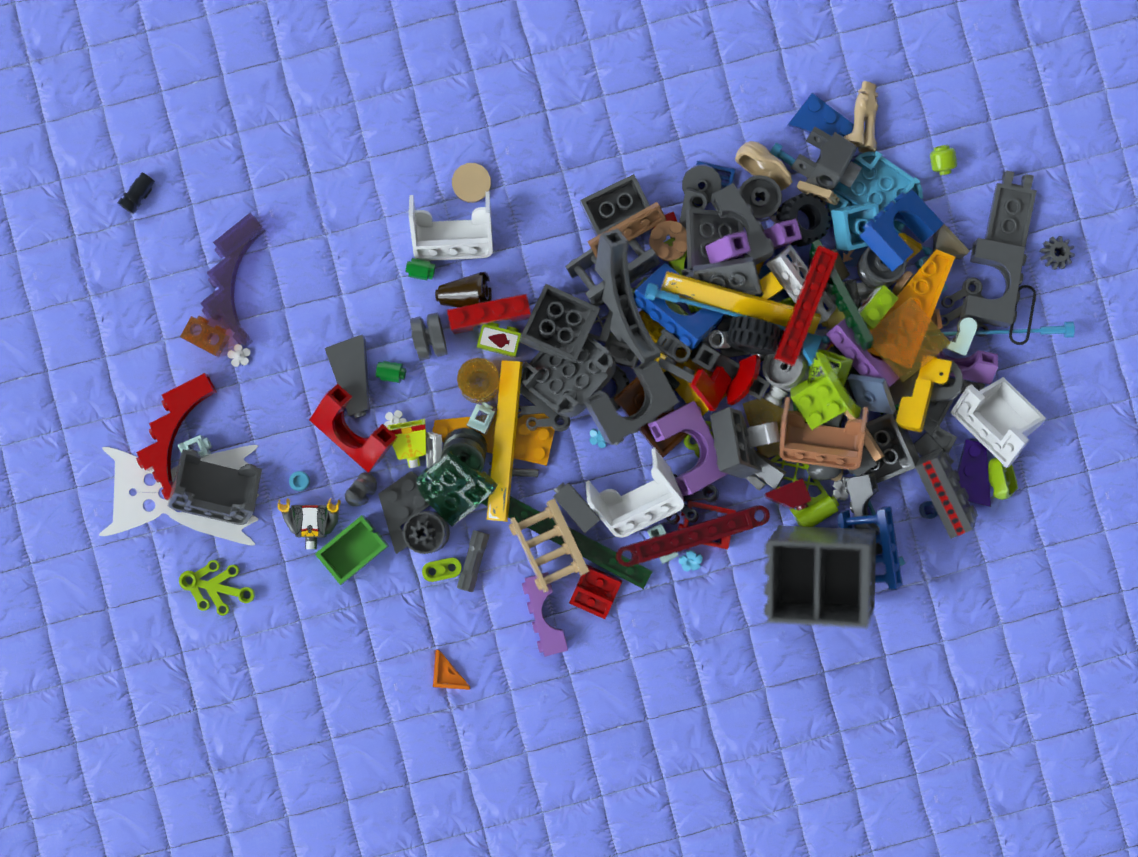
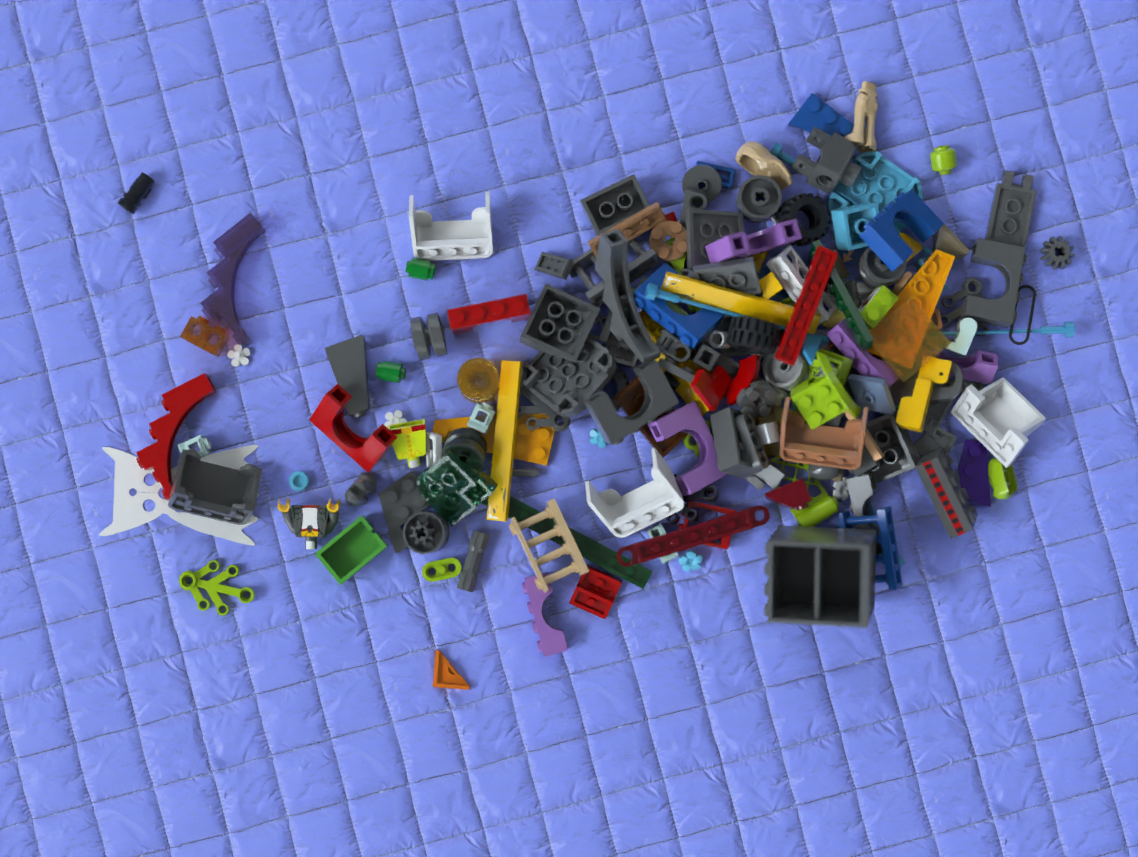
(465, 291): dark brown cone -> none
(471, 182): tan tile -> none
(499, 339): brick -> none
(554, 265): none -> dark grey plate
(576, 506): dark grey window -> none
(730, 204): dark grey arch -> none
(752, 441): none -> dark grey beam
(761, 407): none -> dark grey plate
(824, 194): tan tile -> none
(929, 515): dark blue bush -> none

